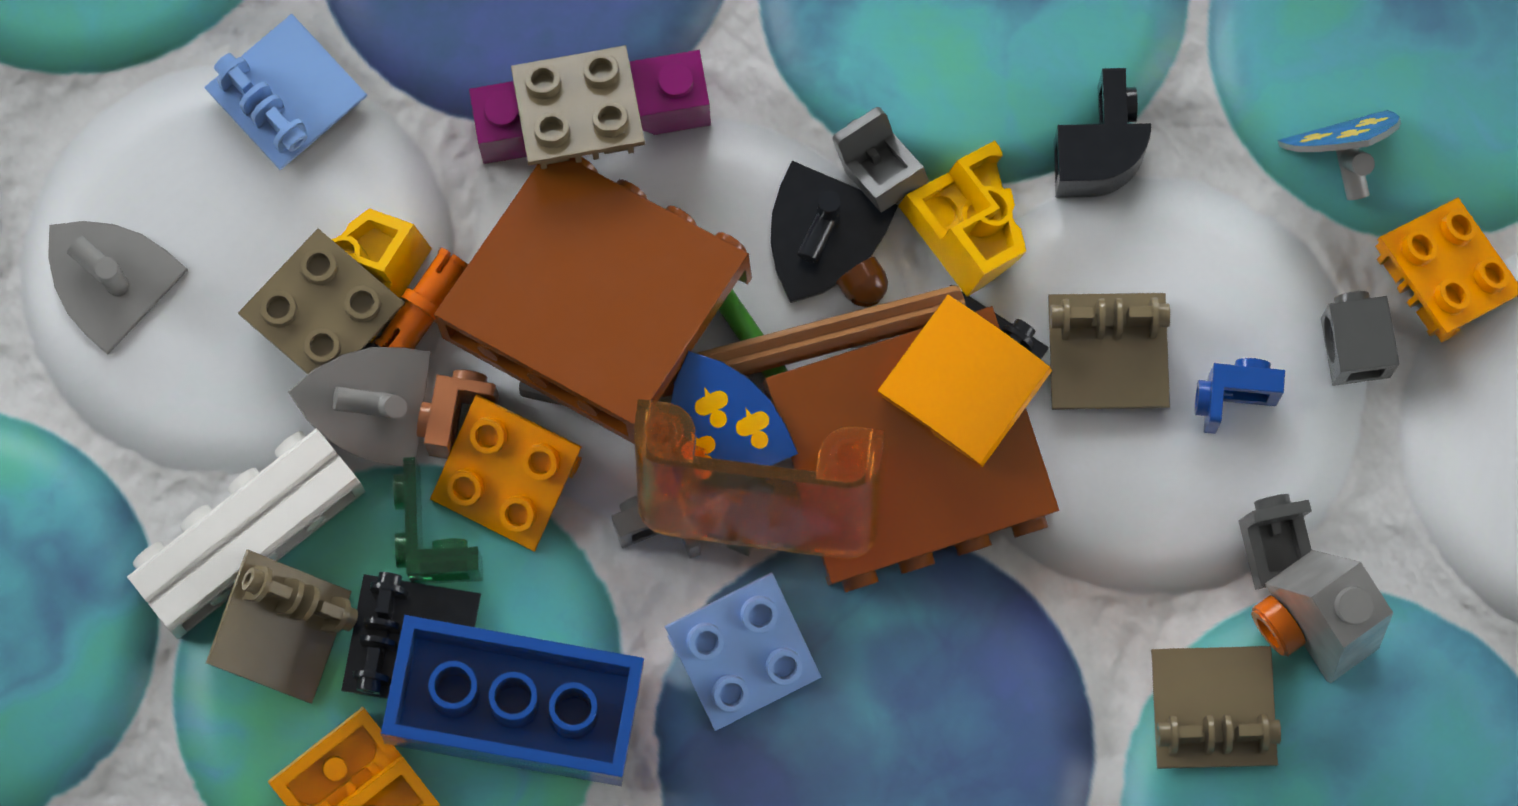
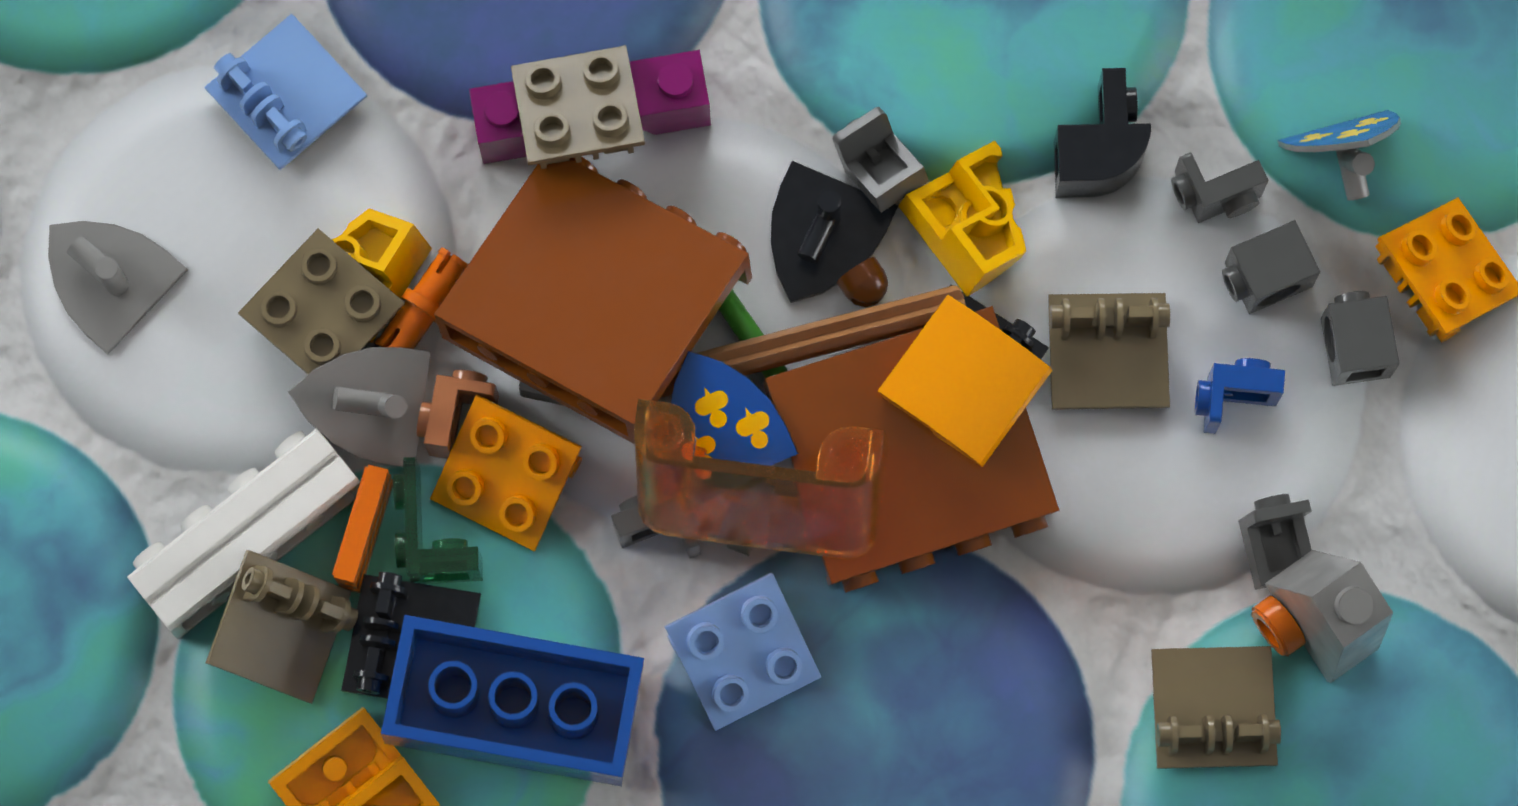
(363, 528): none -> orange tile
(1229, 193): none -> dark grey bracket
(1270, 268): none -> dark grey brick

